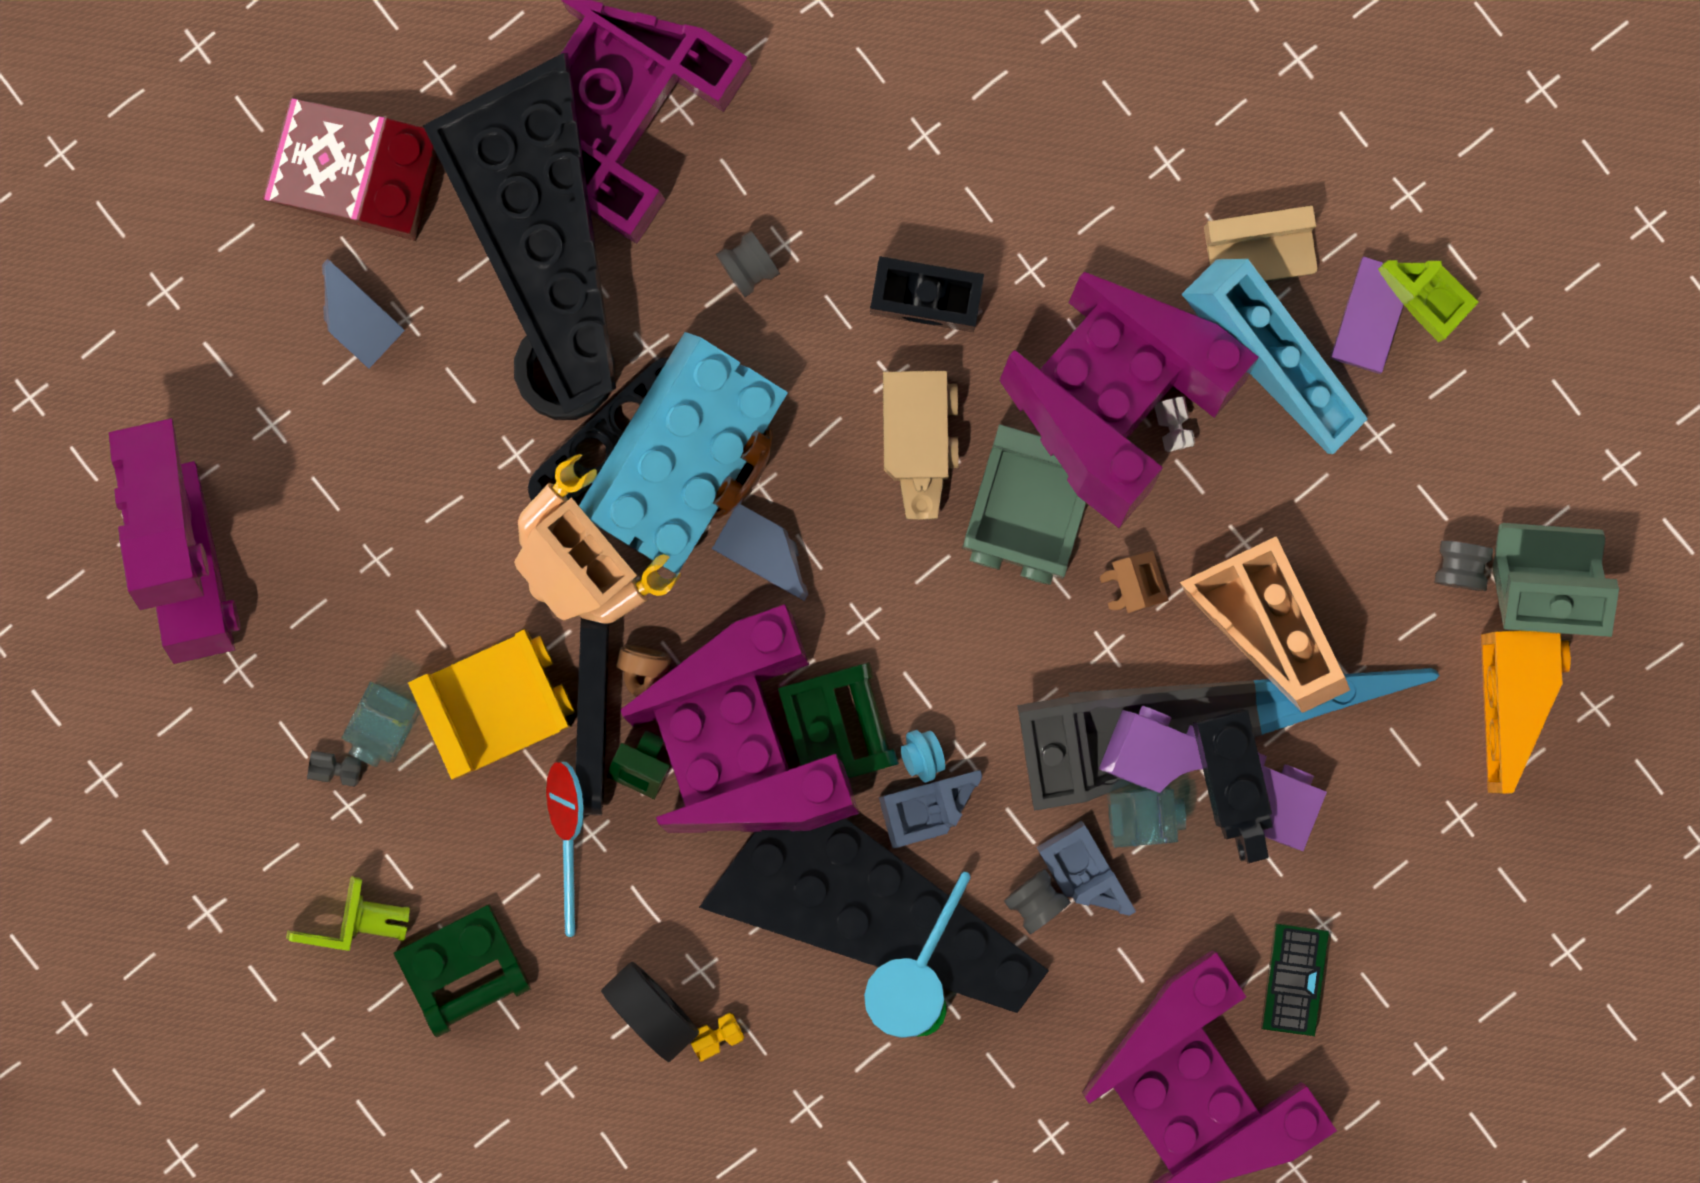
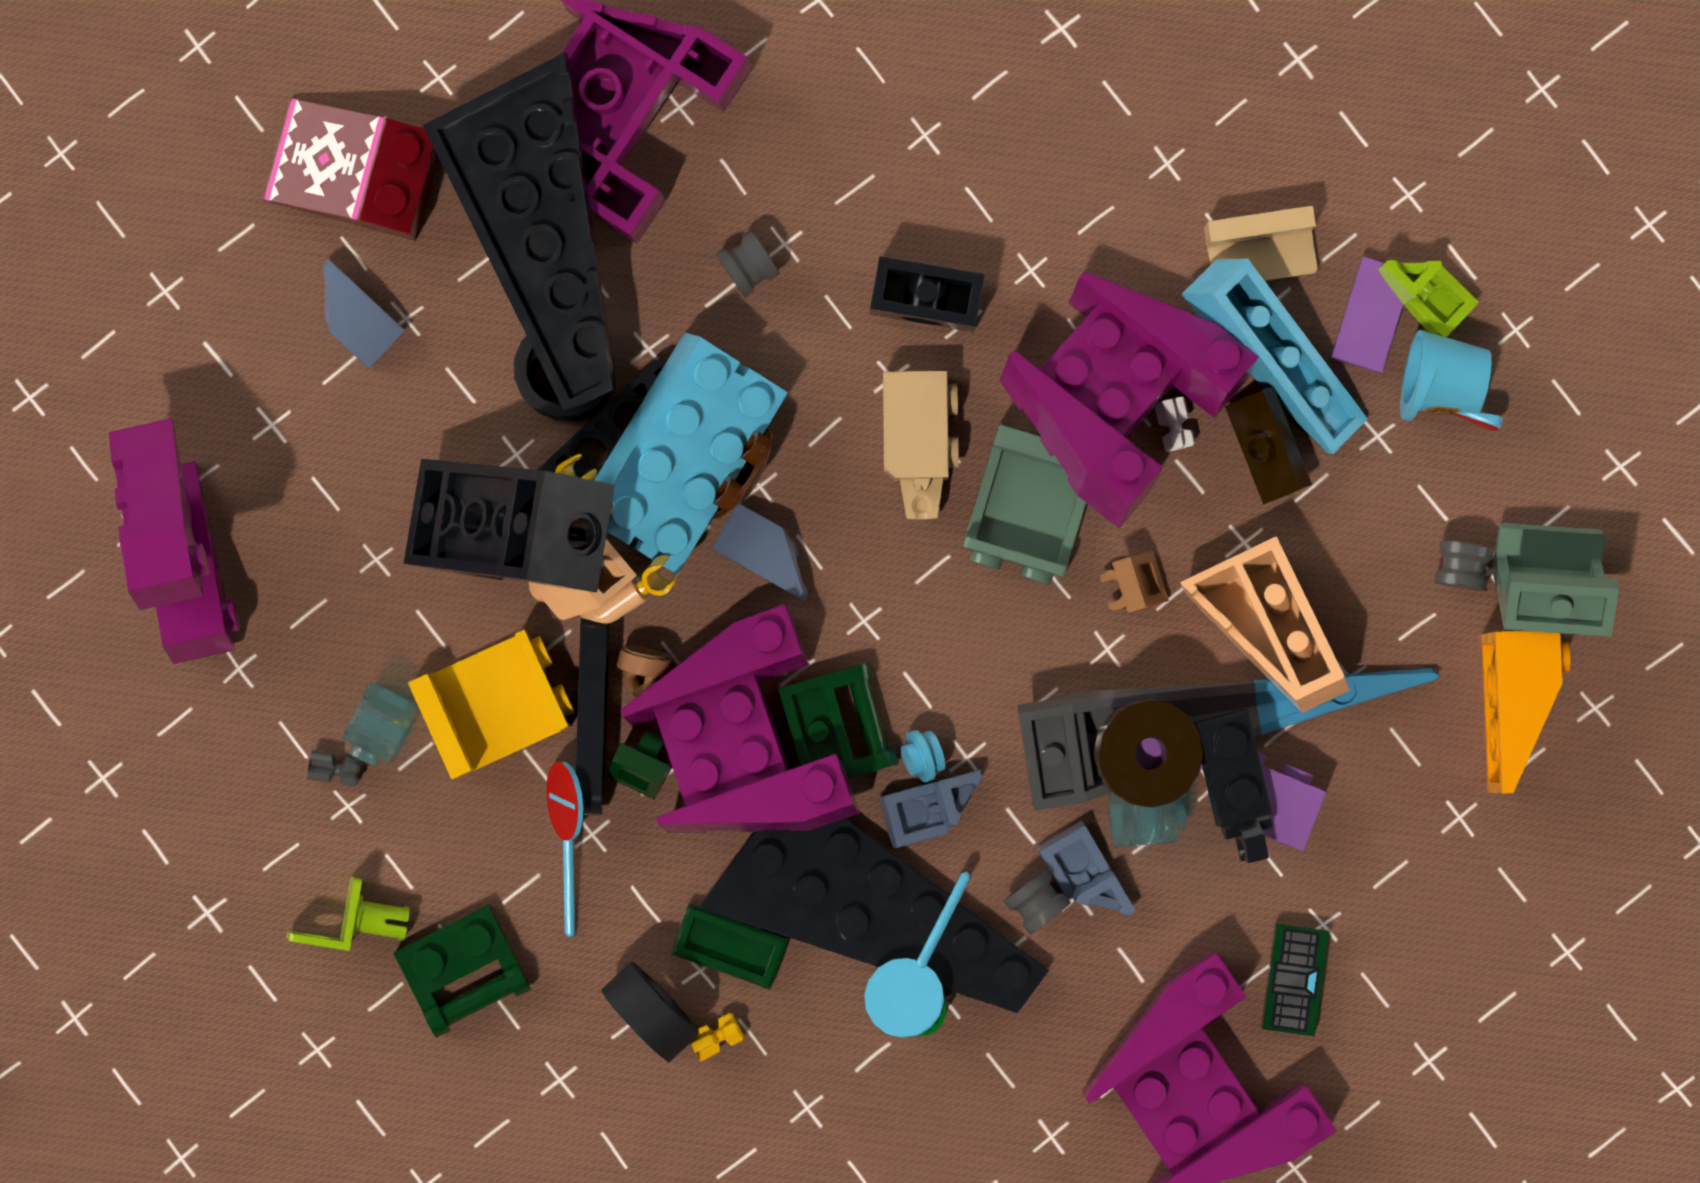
(509, 524): none -> black plate
(729, 946): none -> dark green tile
(1178, 760): none -> dark brown tile
(1268, 445): none -> dark brown plate
(1447, 379): none -> medium azure hat

